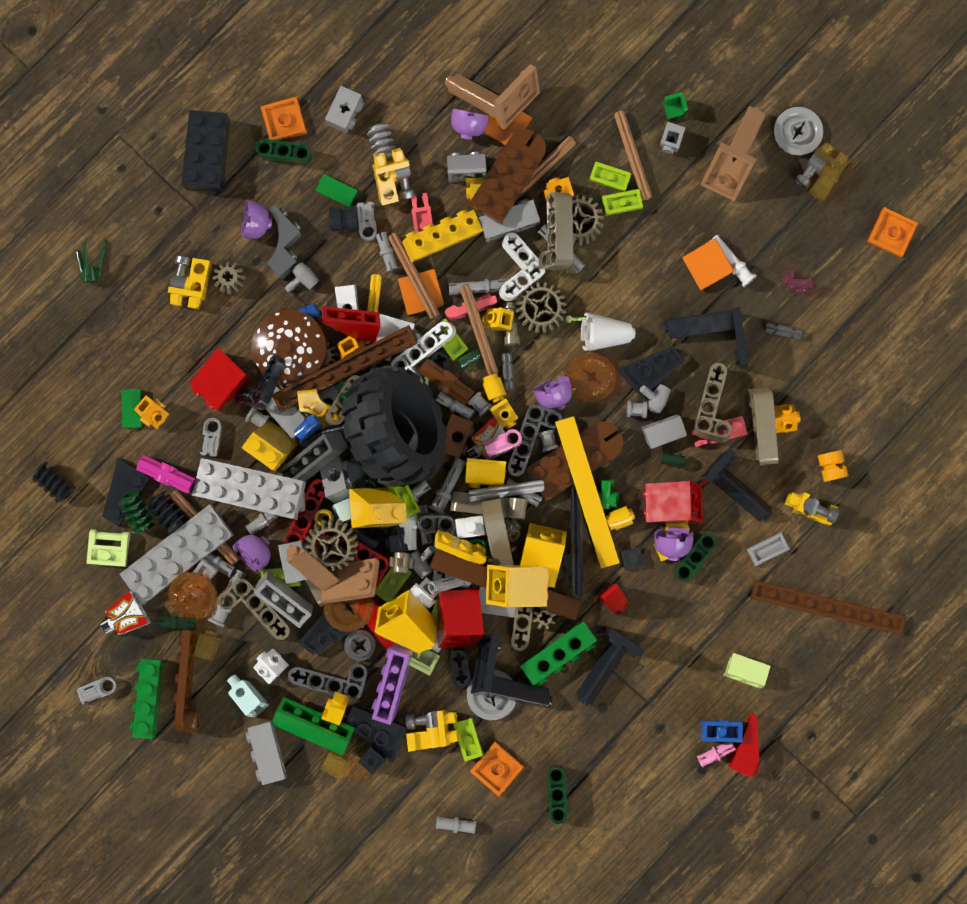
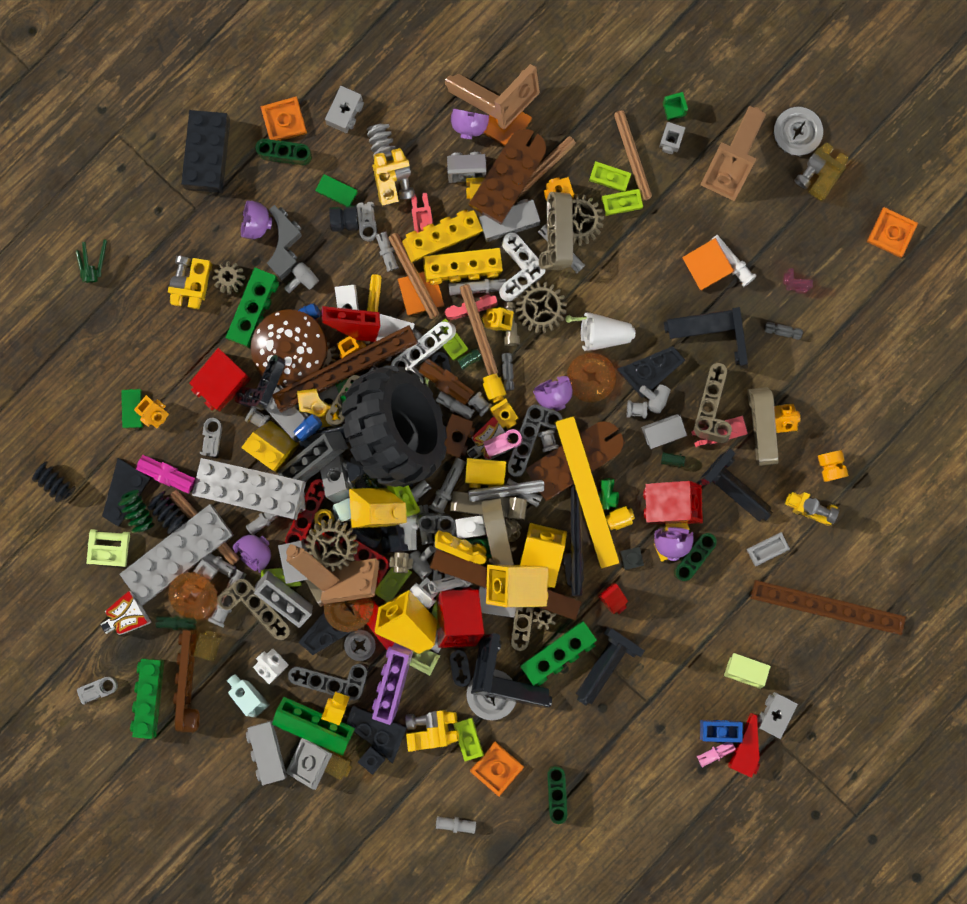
(258, 279): none -> green brick
(309, 763): none -> light grey tile
(462, 265): none -> yellow brick
(785, 710): none -> light grey brick

